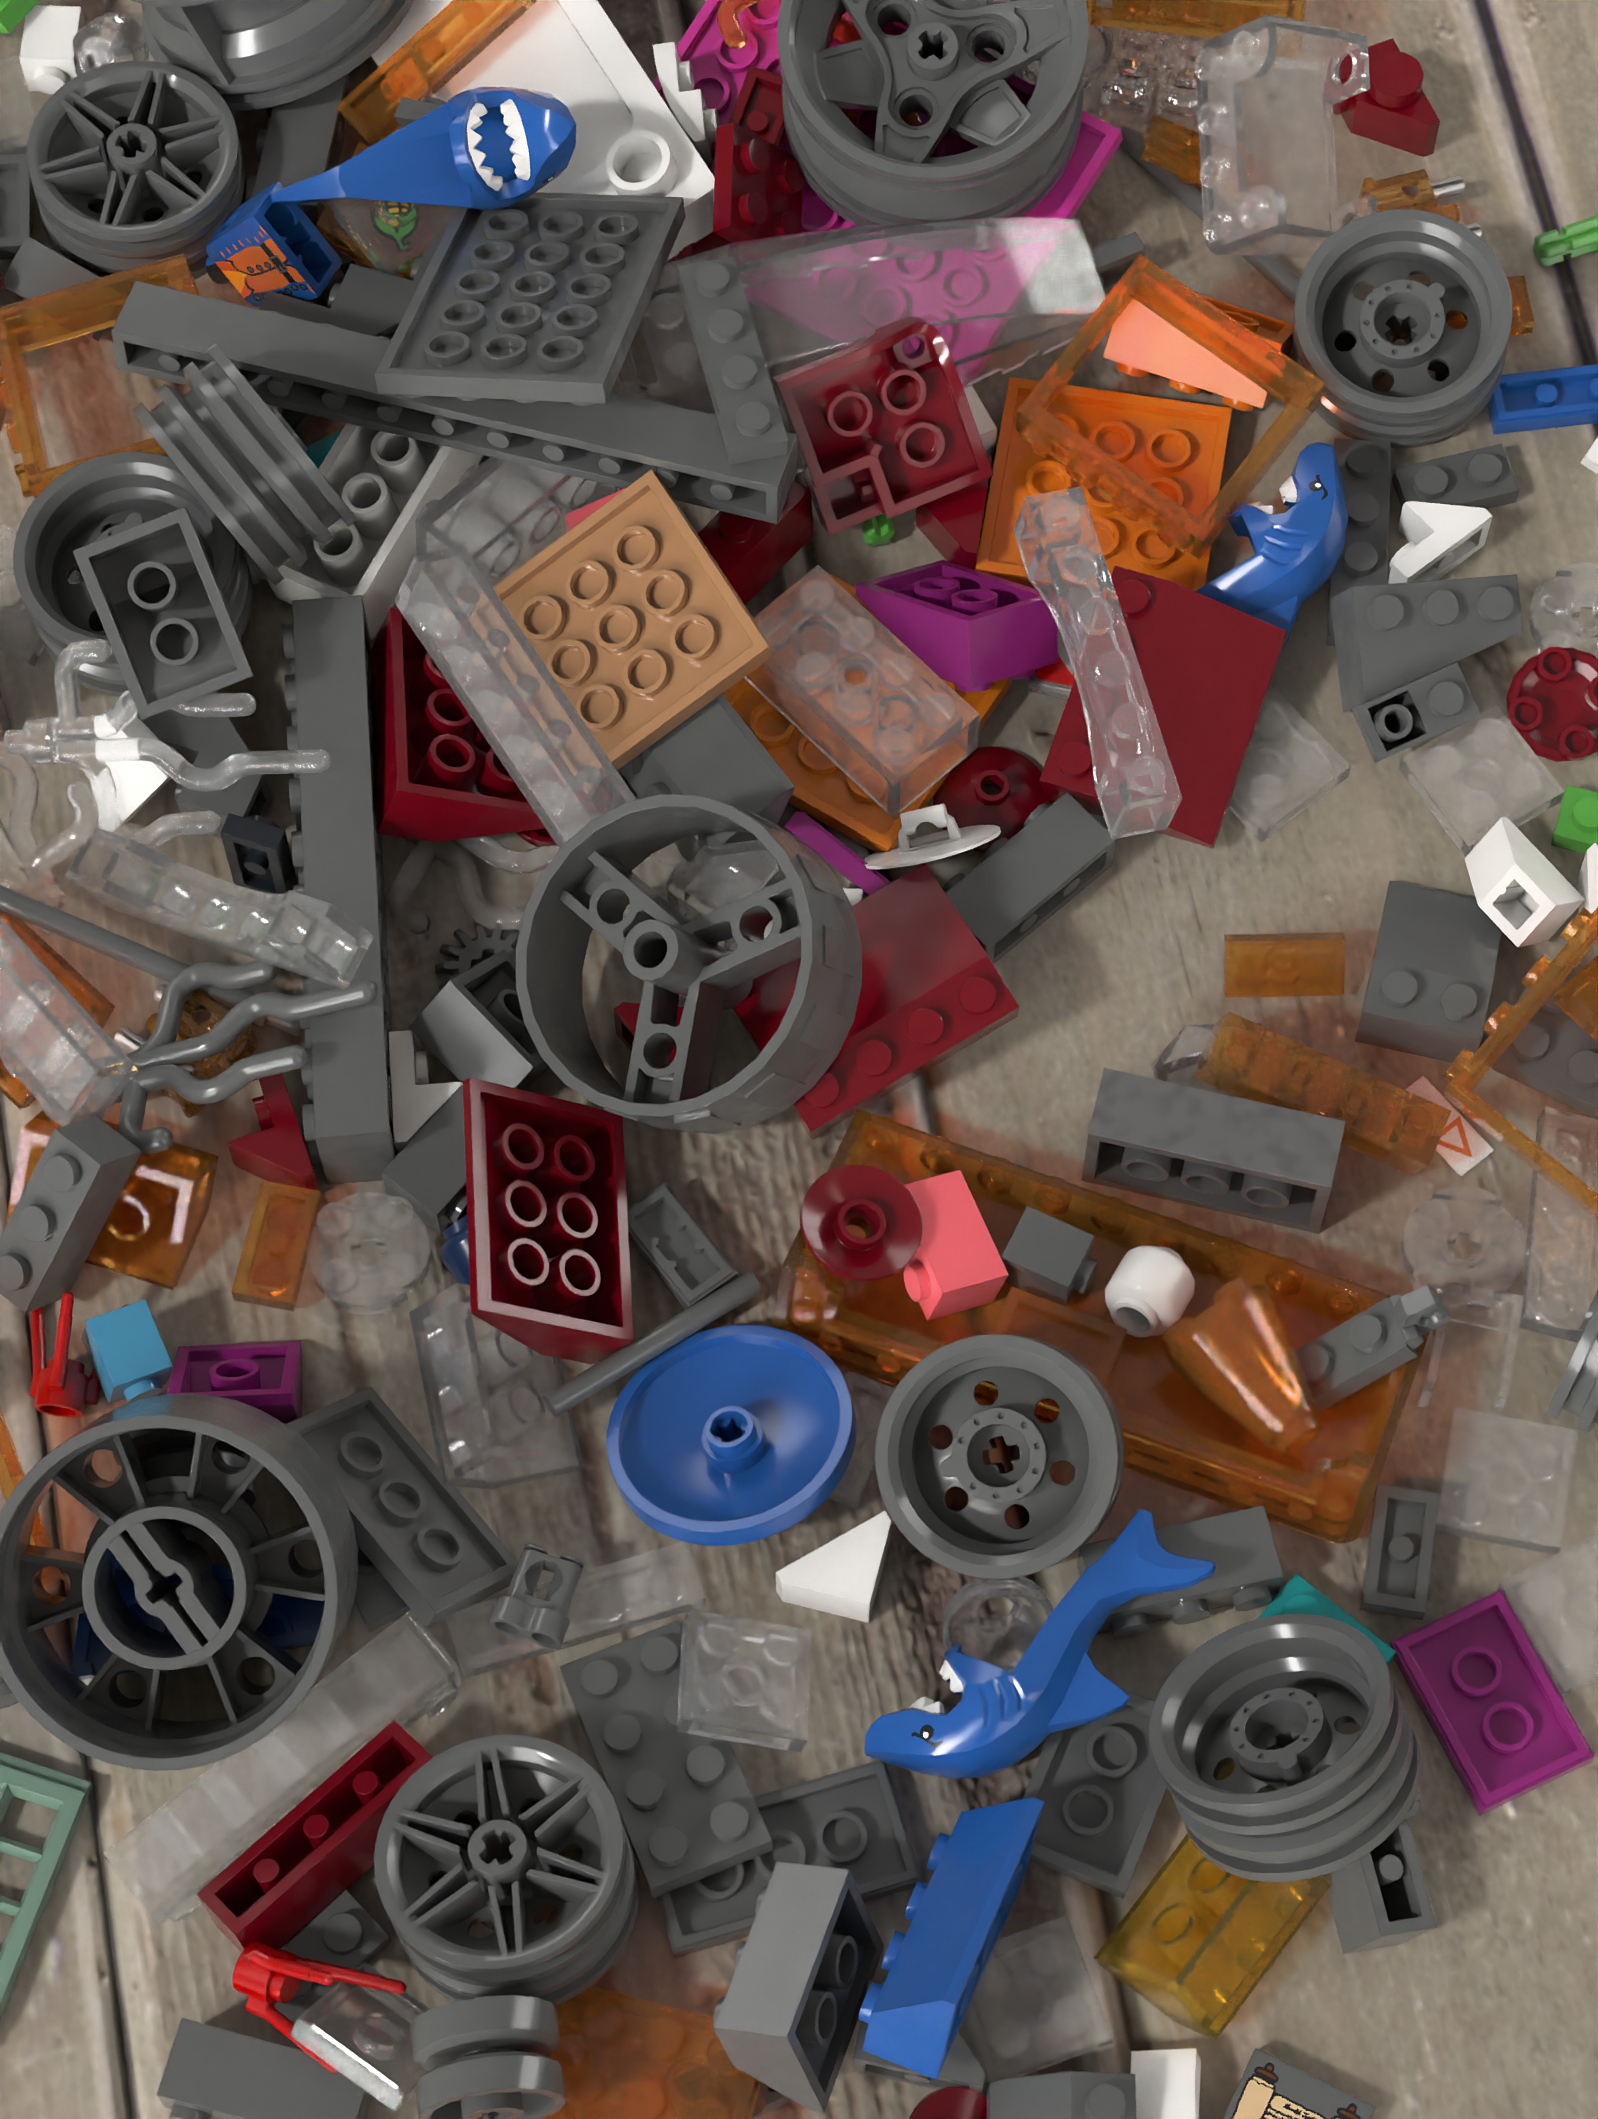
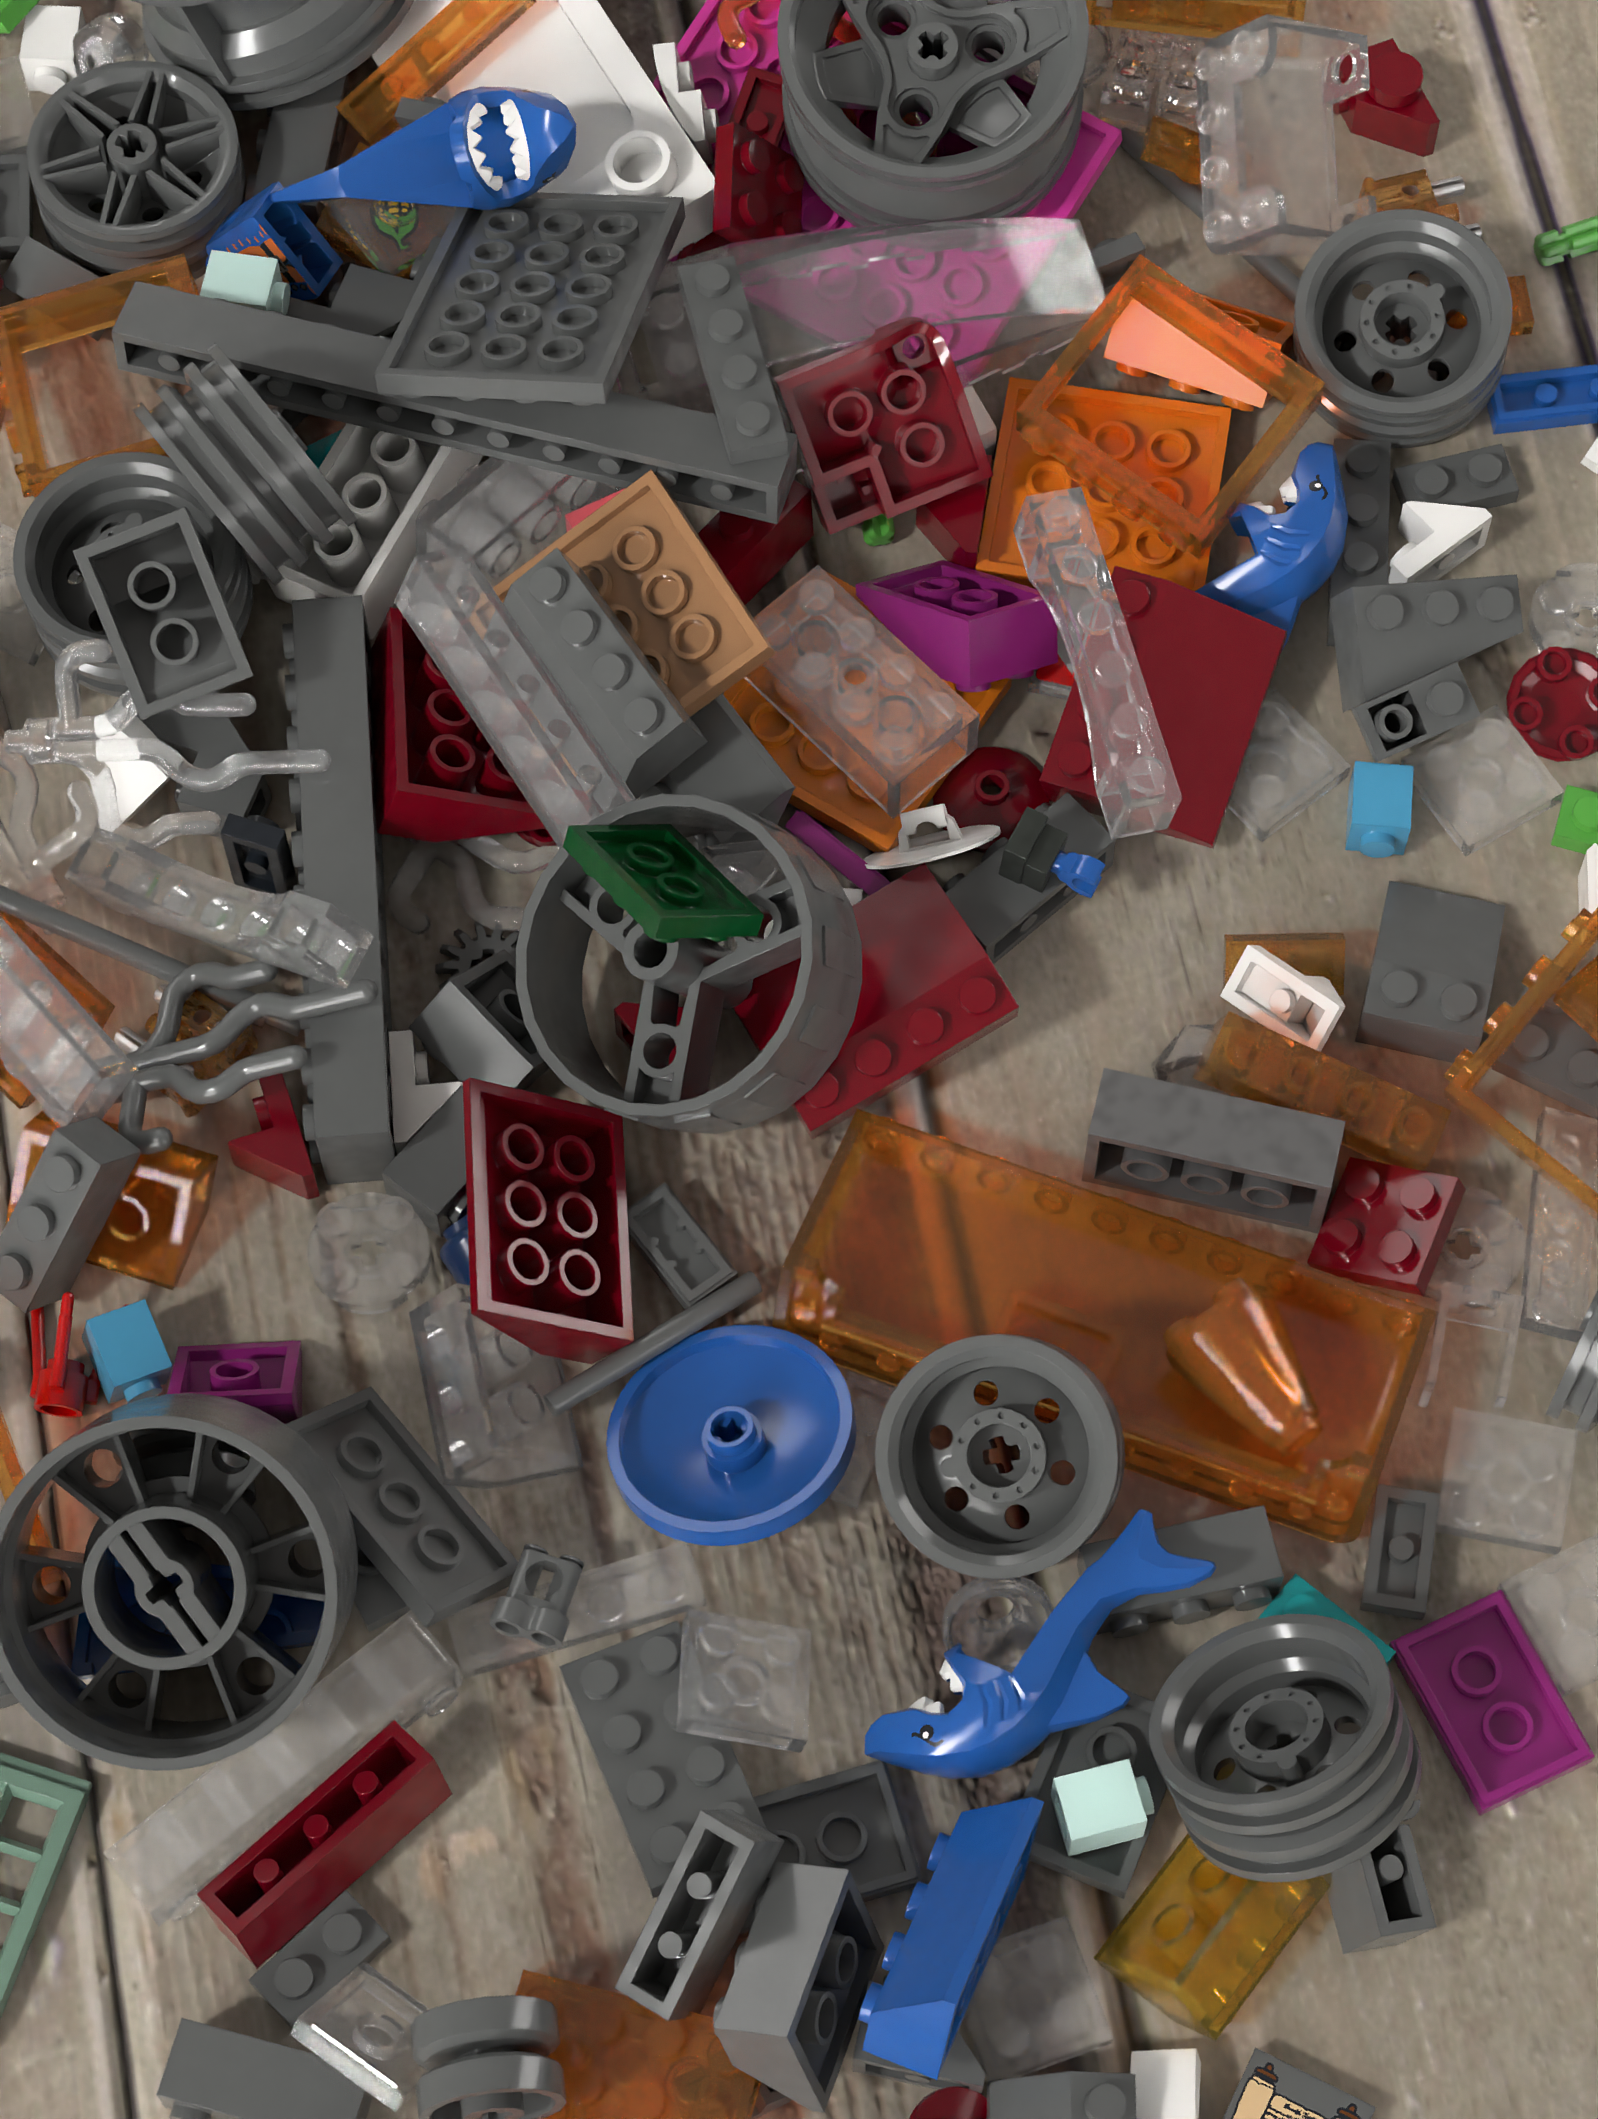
(246, 281): none -> light aqua brick
(276, 1245): clear orange plate -> none
(276, 1975): red plant -> none
(494, 1783): dark grey wheel -> none
(602, 672): none -> dark grey slope
(663, 882): none -> dark green plate
(699, 1914): none -> dark grey brick
(840, 1574): white slope -> none
(865, 1199): dark red dish -> none
(956, 1256): coral brick -> none
(1038, 851): none -> pearl dark grey piece
(1049, 1257): dark grey brick -> none
(1101, 1806): none -> light aqua brick
(1149, 1290): white head -> none
(1284, 998): none -> white slope
(1370, 1344): dark grey hinge -> none
(1379, 809): none -> dark azure brick
(1387, 1225): none -> dark red plate
(1459, 1142): clear sticker -> none
(1519, 886): white slope -> none

